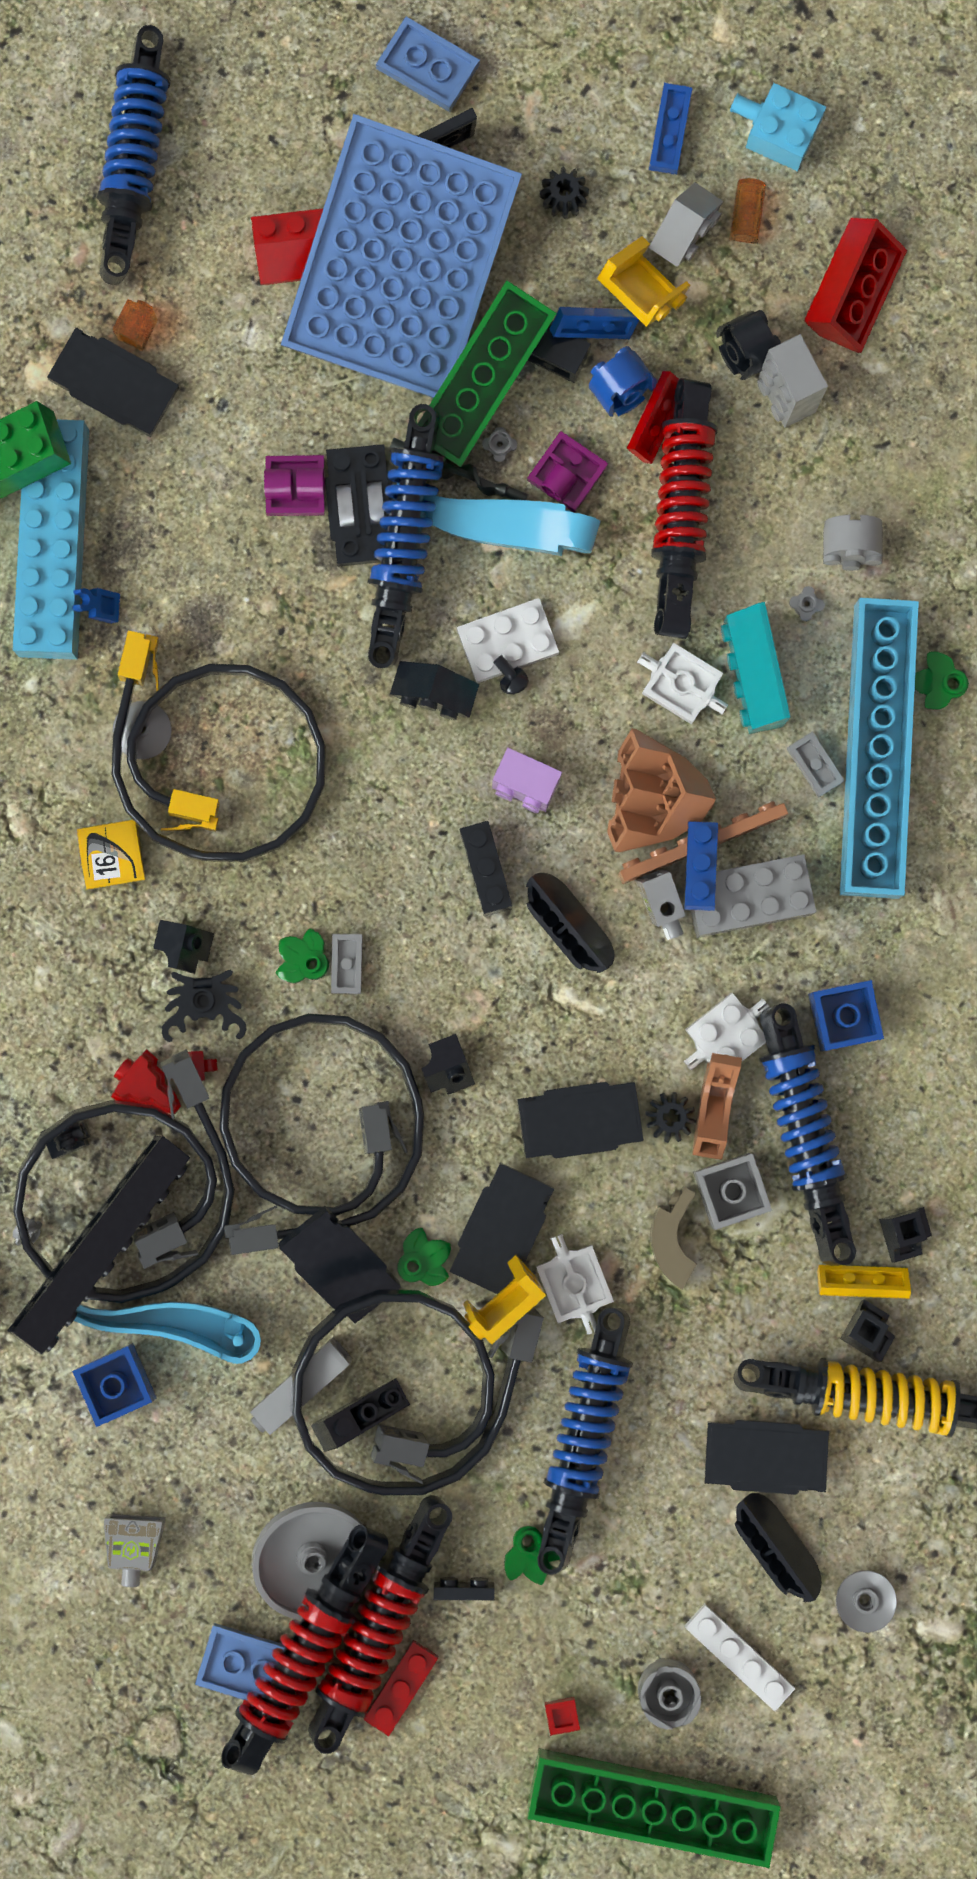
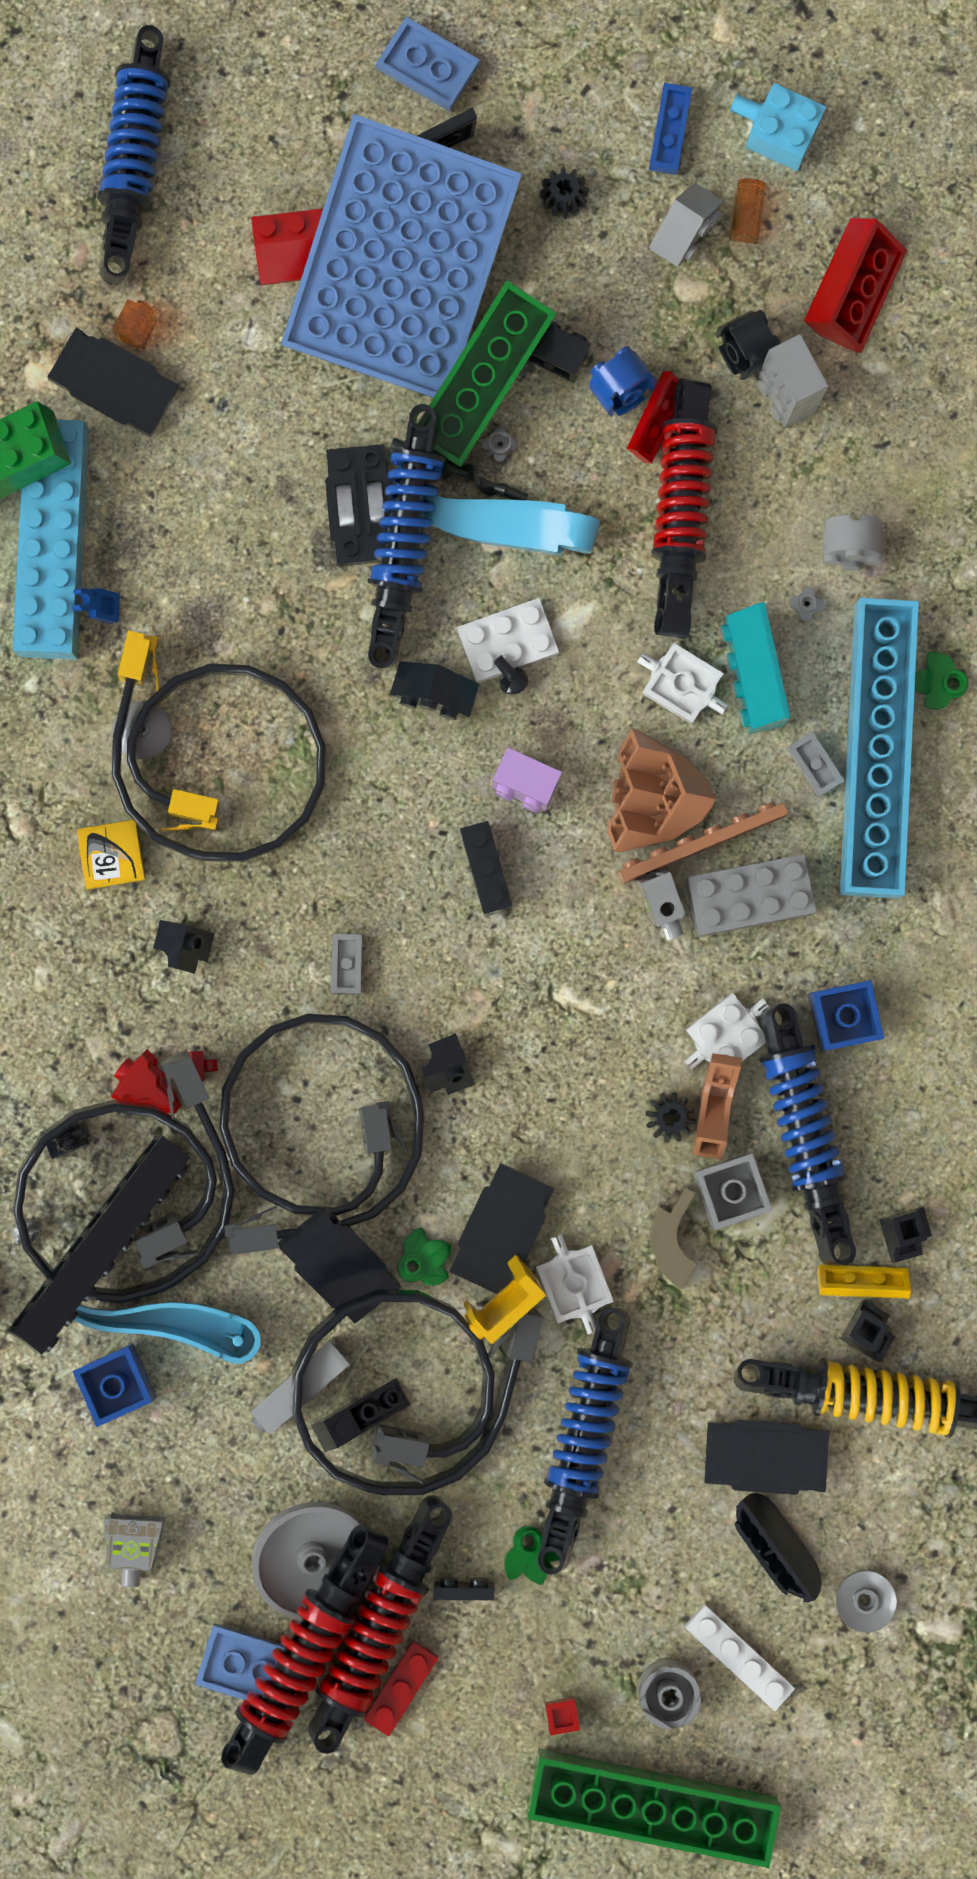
(203, 999): black animal -> none
(295, 485): magenta plate -> none
(299, 954): green plate -> none
(567, 472): magenta plate -> none
(569, 923): black brick -> none
(580, 1120): black piece -> none
(593, 323): blue plate -> none
(641, 285): yellow panel -> none
(701, 866): blue plate -> none

